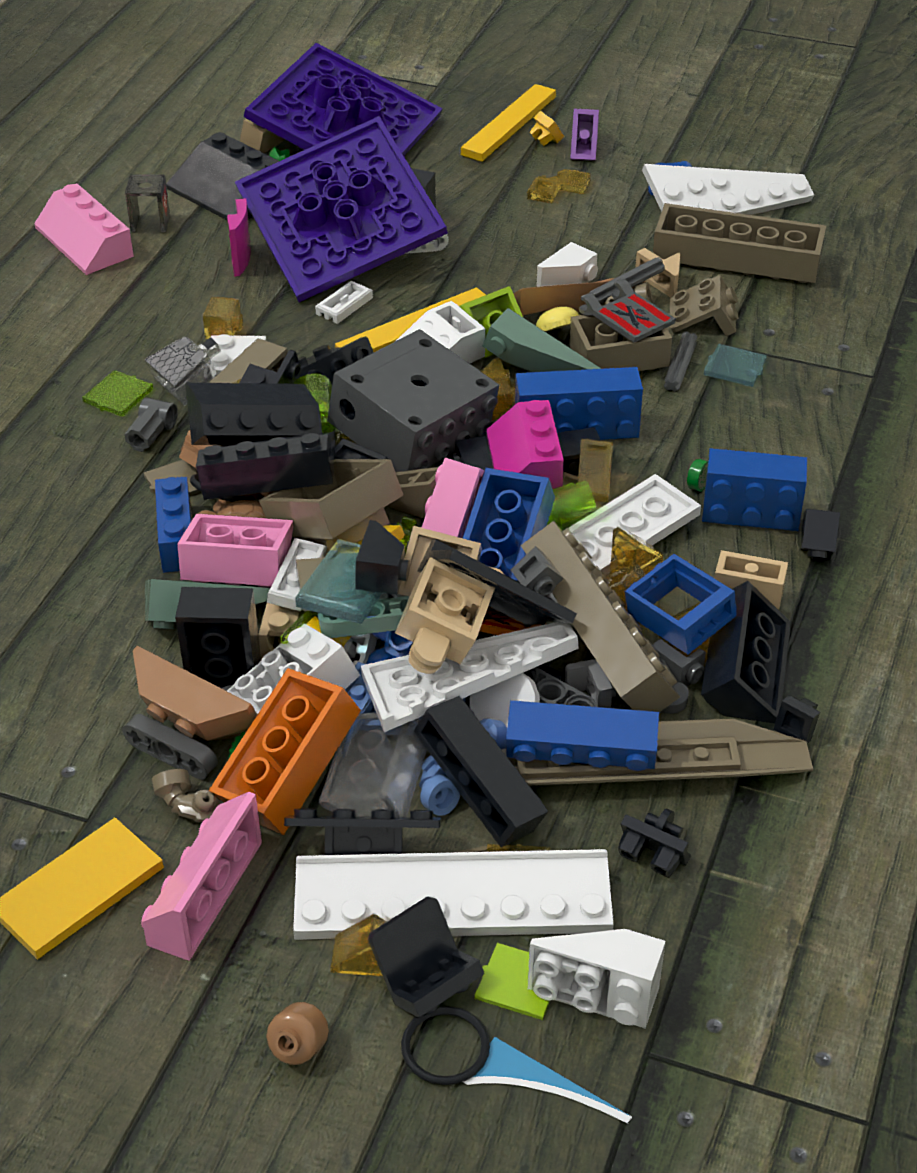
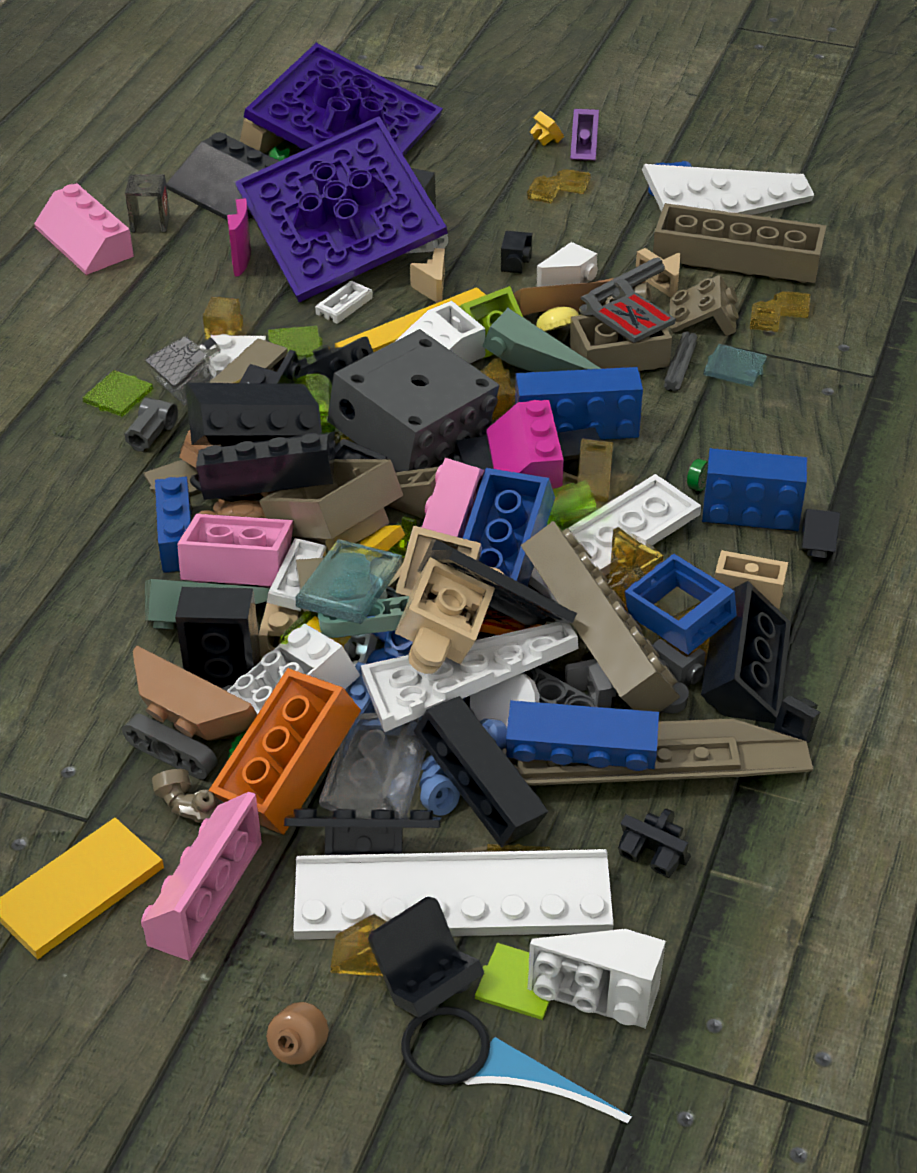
(298, 339): none -> clear neon green piece
(380, 561): black slope -> none
(429, 276): none -> tan slope
(508, 122): yellow tile -> none
(516, 251): none -> black brick
(537, 572): dark grey bracket -> none
(767, 314): none -> clear yellow tile

